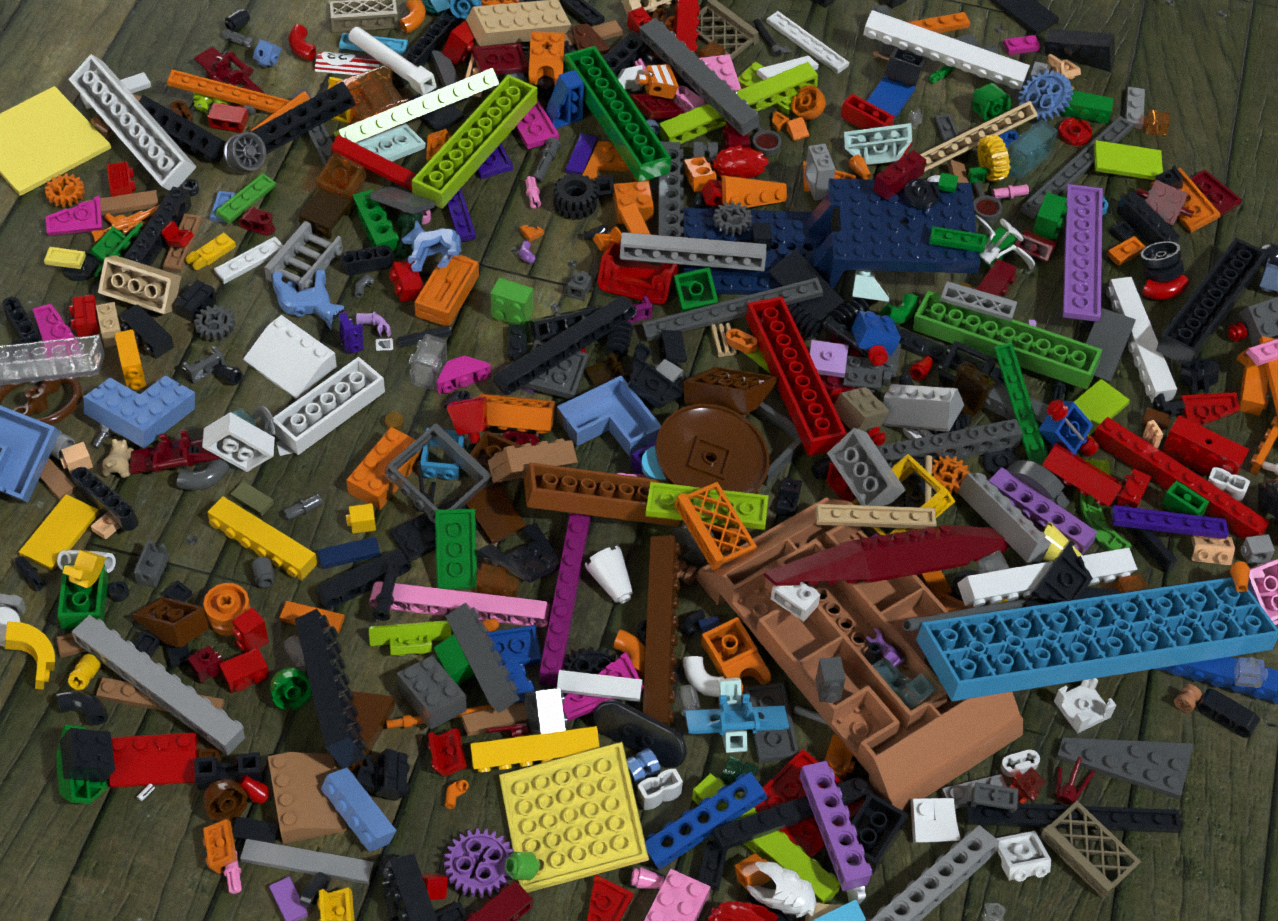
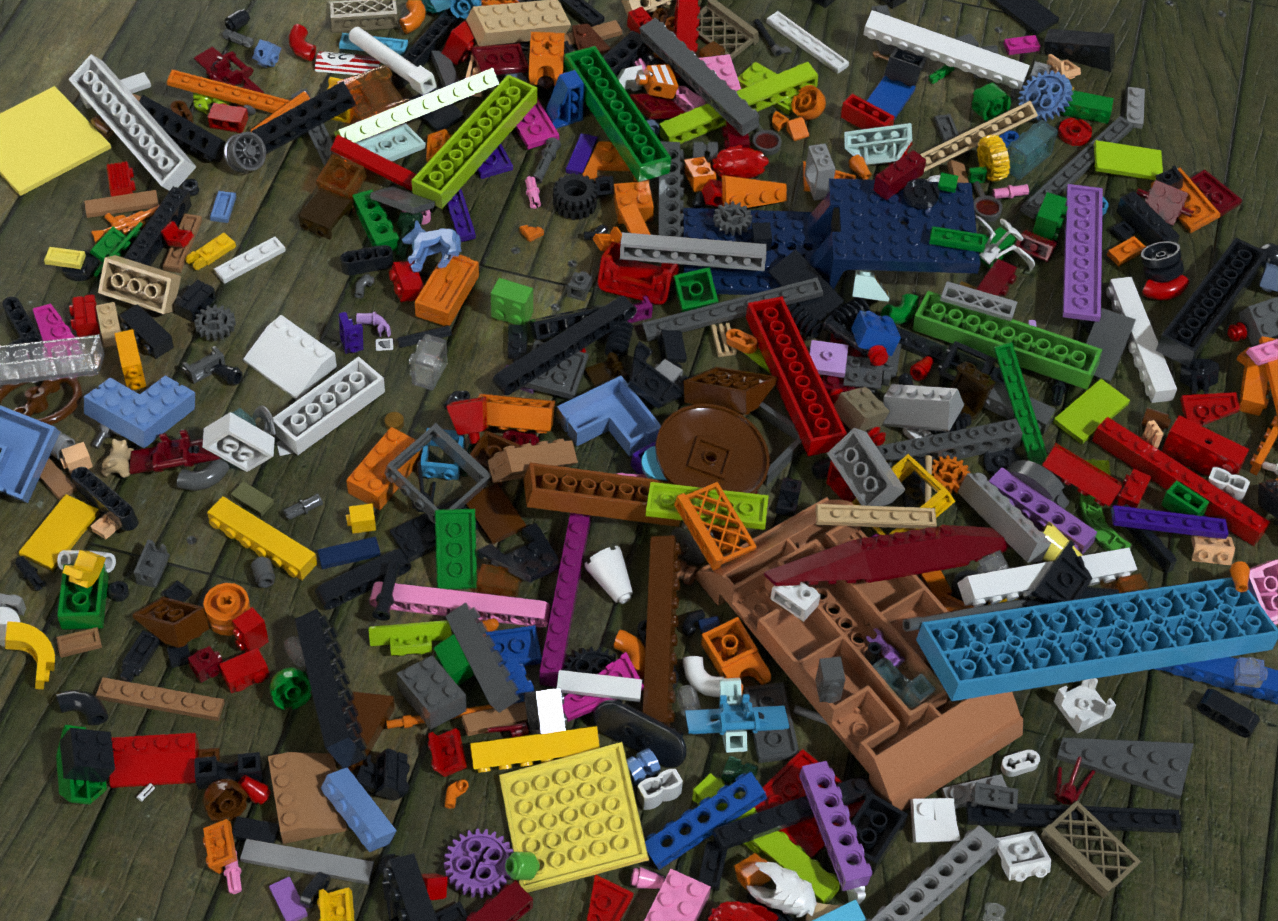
(64, 190): orange gear -> none
(79, 219): dark pink wing -> none
(84, 672): yellow piece -> none
(159, 685): light grey brick -> none
(245, 198): bright green tile -> none
(255, 220): dark red piece -> none
(294, 610): orange tile -> none
(296, 245): light grey fence -> none
(307, 301): medium blue animal -> none
(462, 373): dark pink slope -> none
(525, 254): medium lavender arm -> none
(773, 70): white tile -> none
(839, 758): orange bracket -> none
(915, 117): clear plate -> none
(944, 23): orange plate -> none
(1027, 785): clear red brick -> none
(1068, 428): blue brick -> none
(1157, 123): clear orange brick -> none
(1171, 408): black bracket -> none
(1189, 696): nougat wheel -> none
(1257, 549): light grey brick -> none

